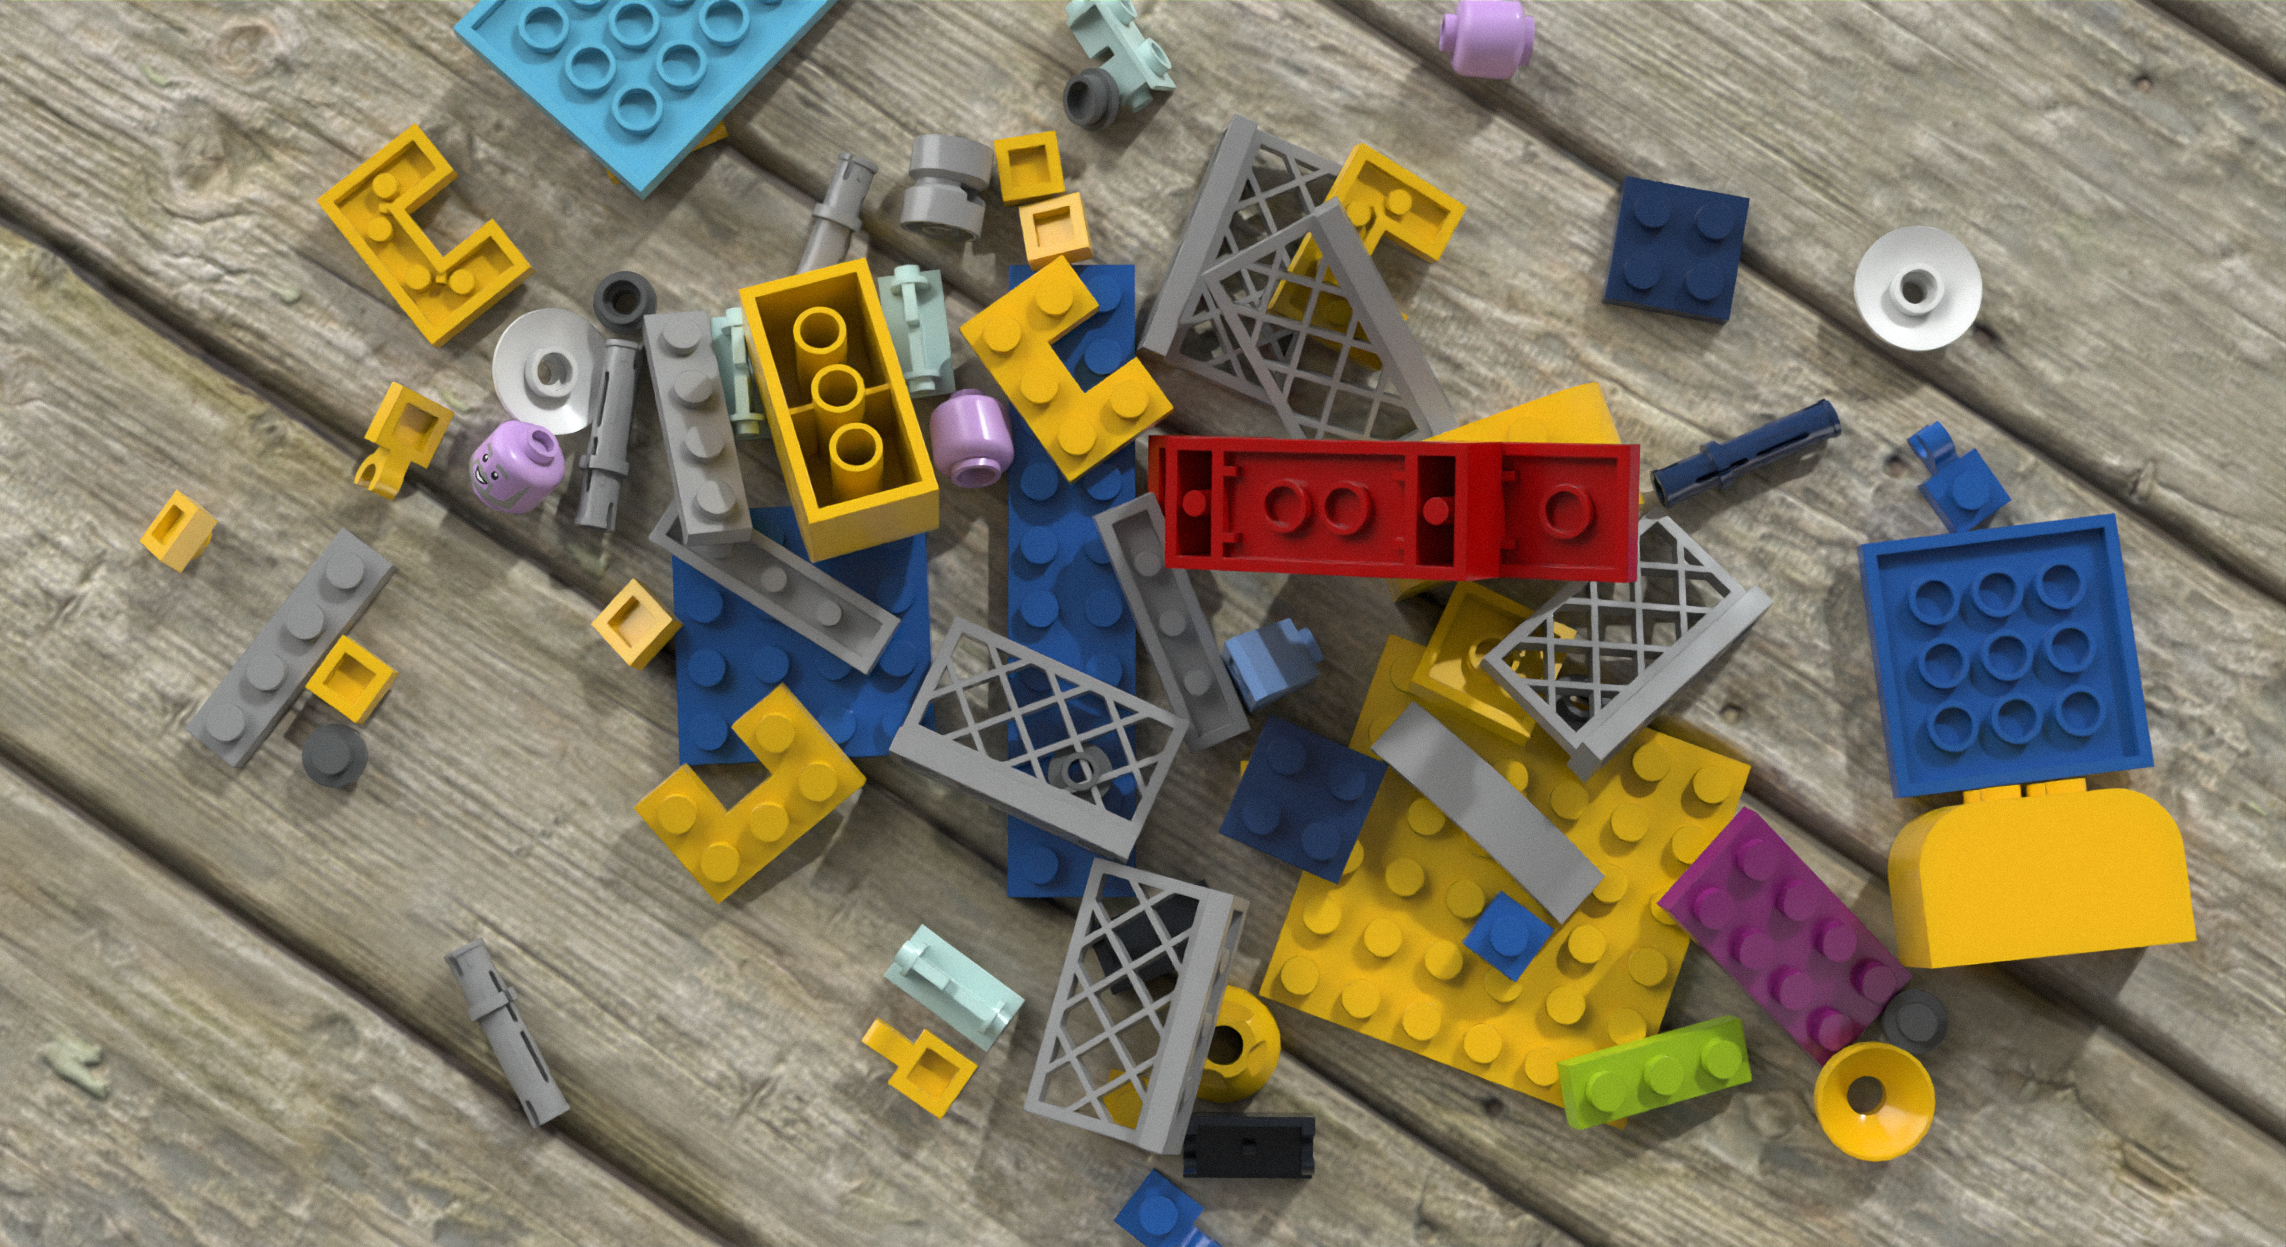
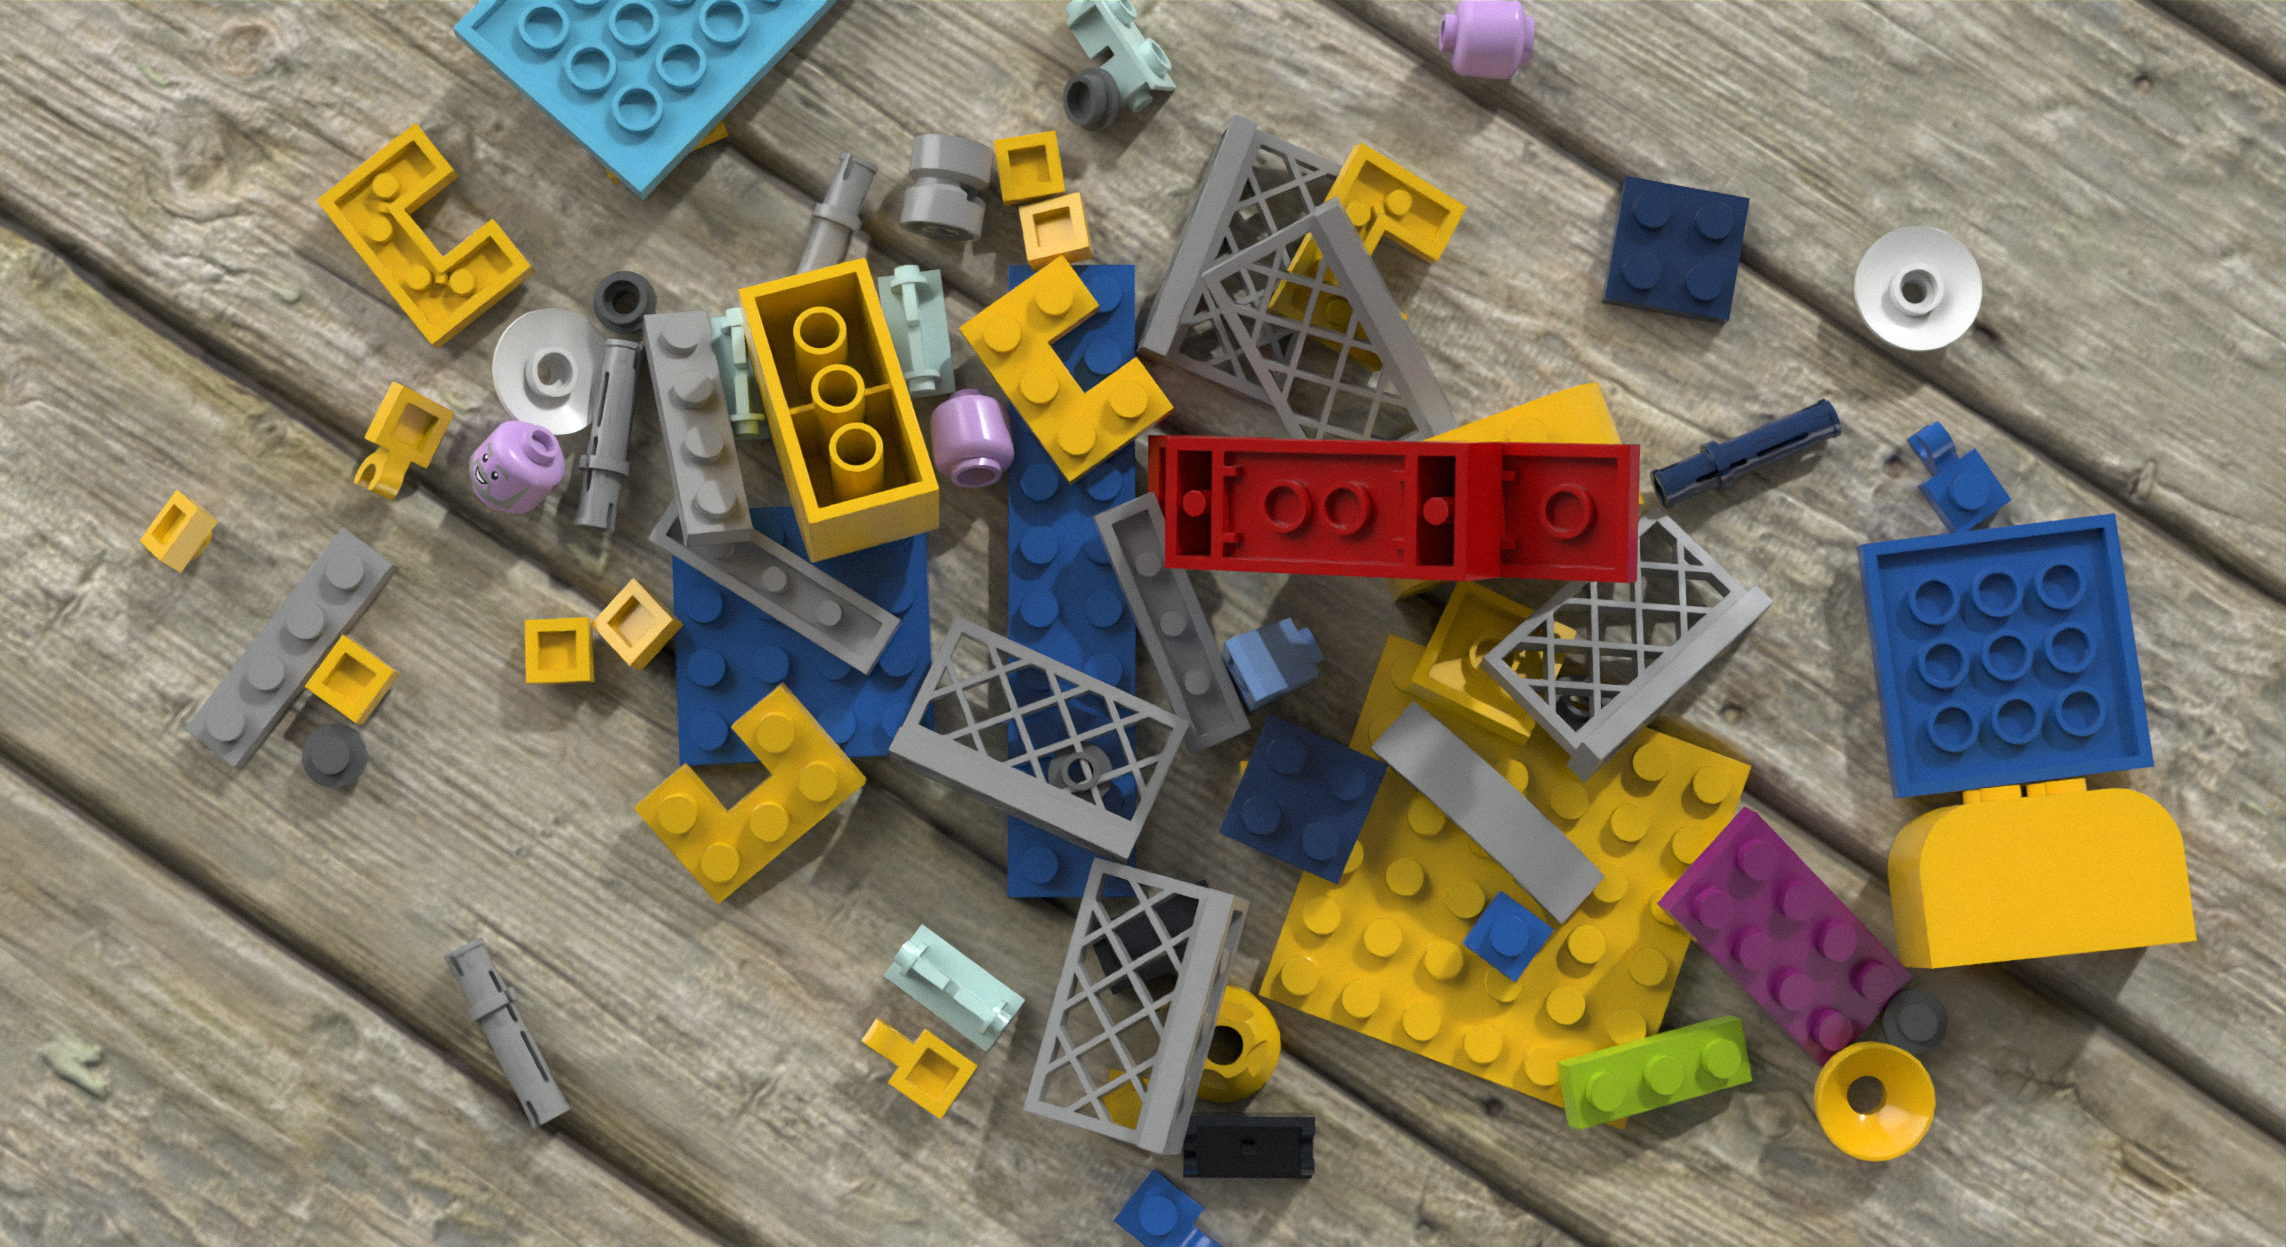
(559, 651): none -> yellow plate

